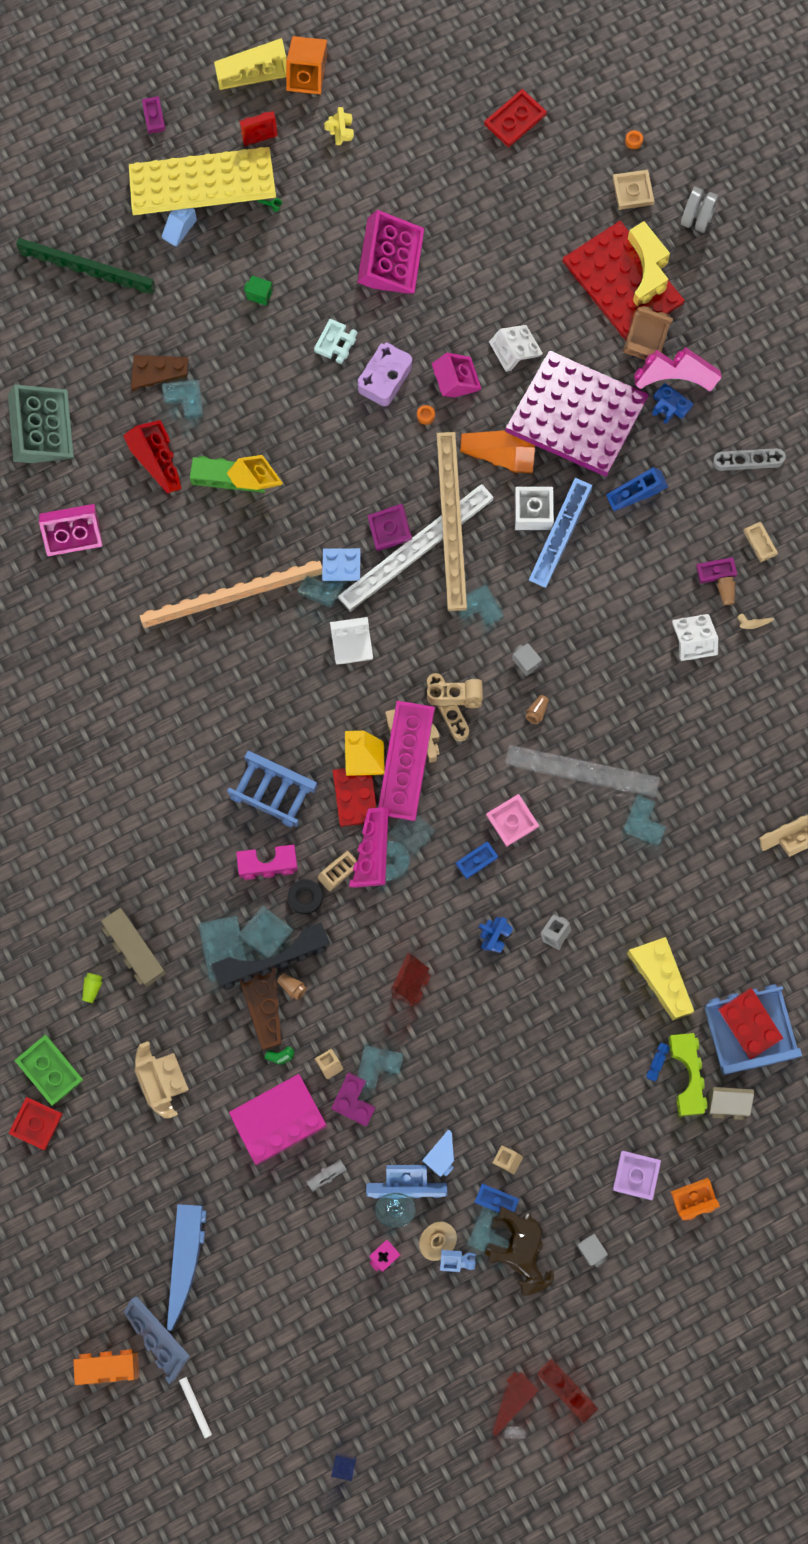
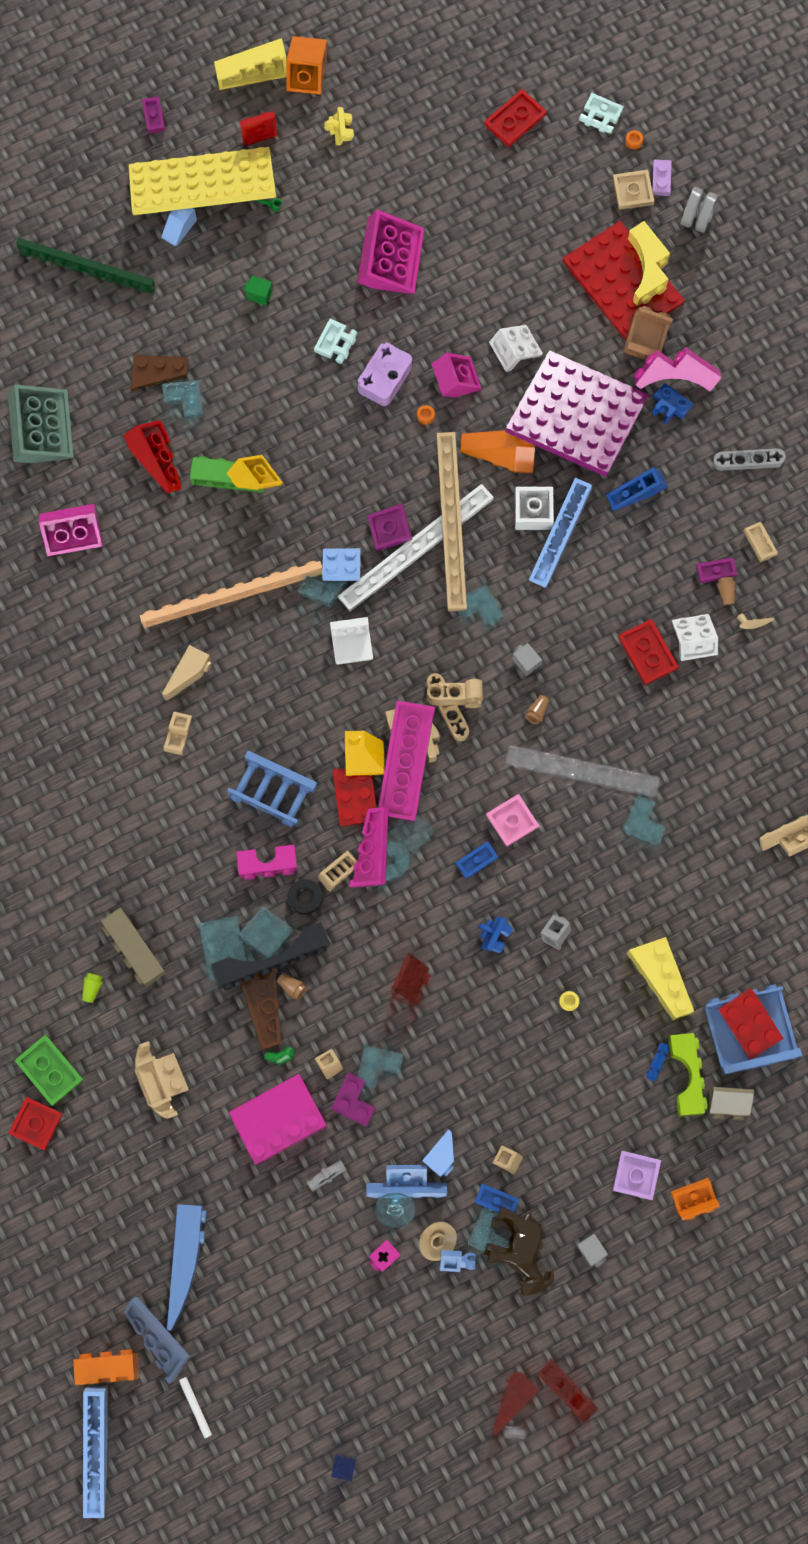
(95, 1450): none -> light blue slope
(178, 733): none -> tan slope
(188, 671): none -> tan slope
(569, 1001): none -> light yellow plate
(604, 109): none -> light aqua plate
(648, 652): none -> red plate
(661, 177): none -> lavender plate

